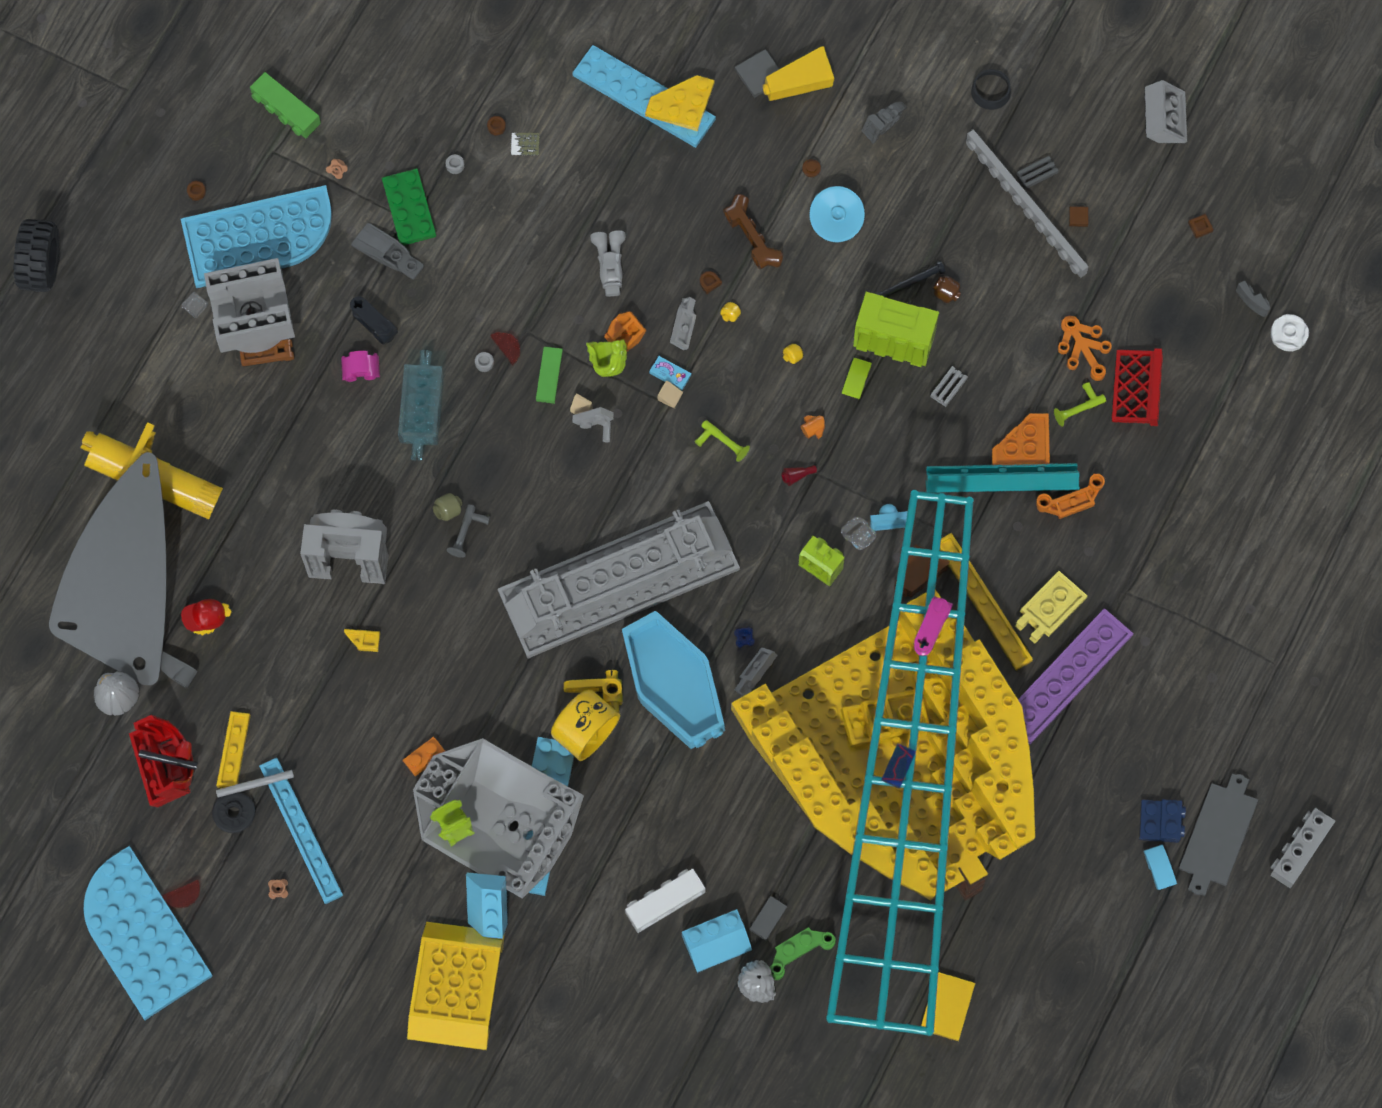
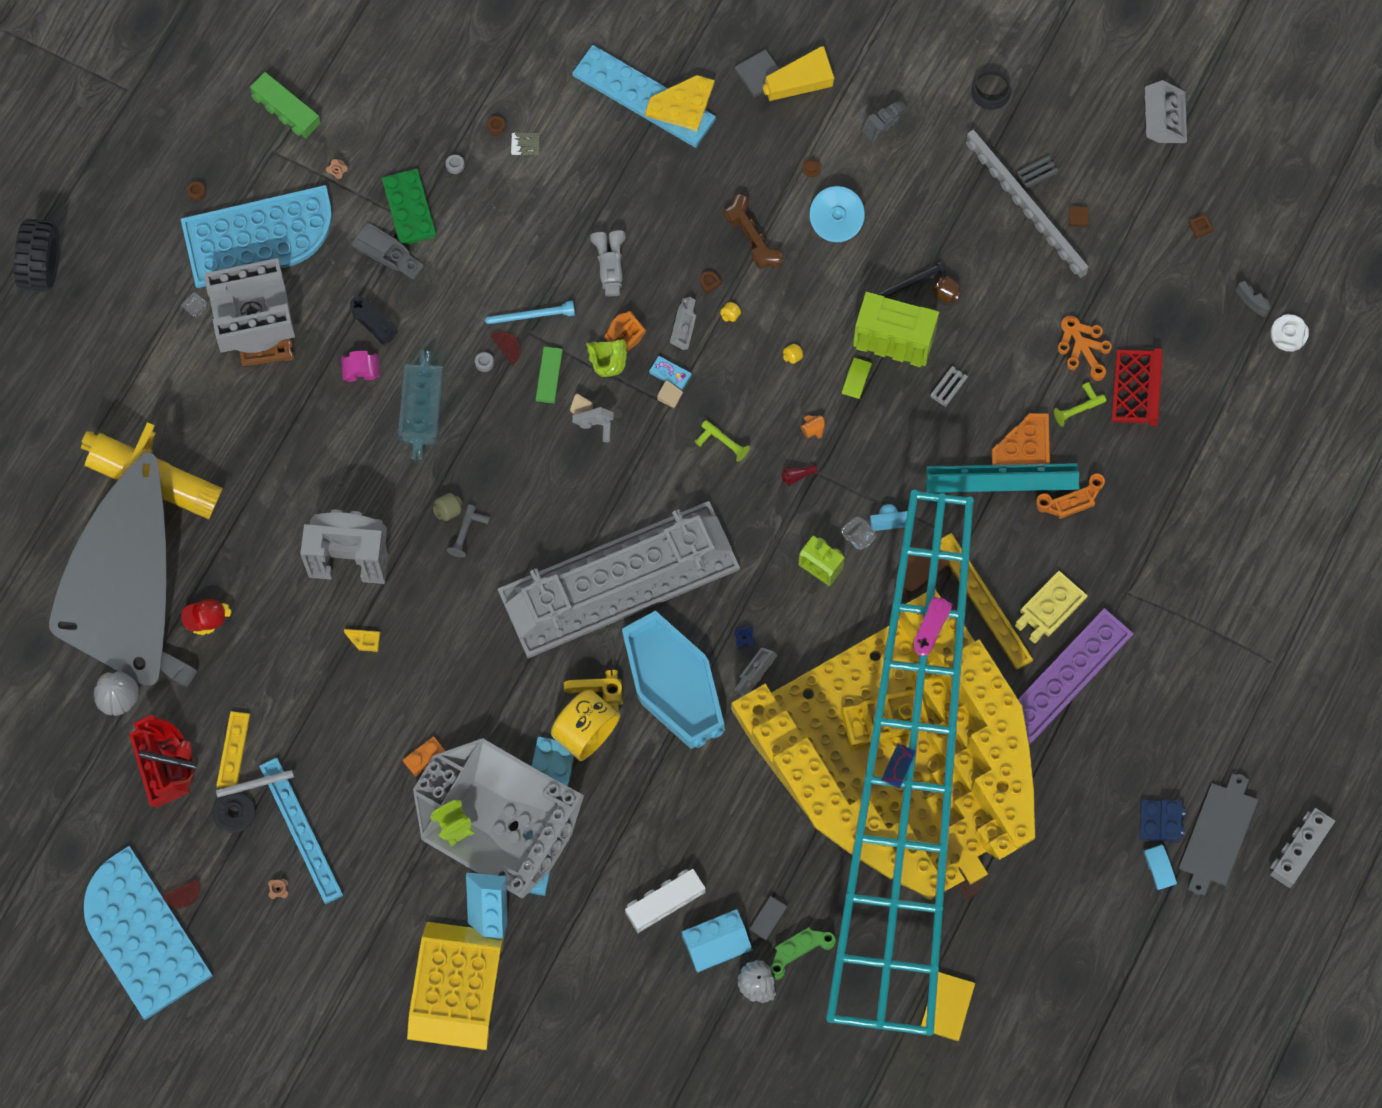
(566, 309): none -> medium azure piece

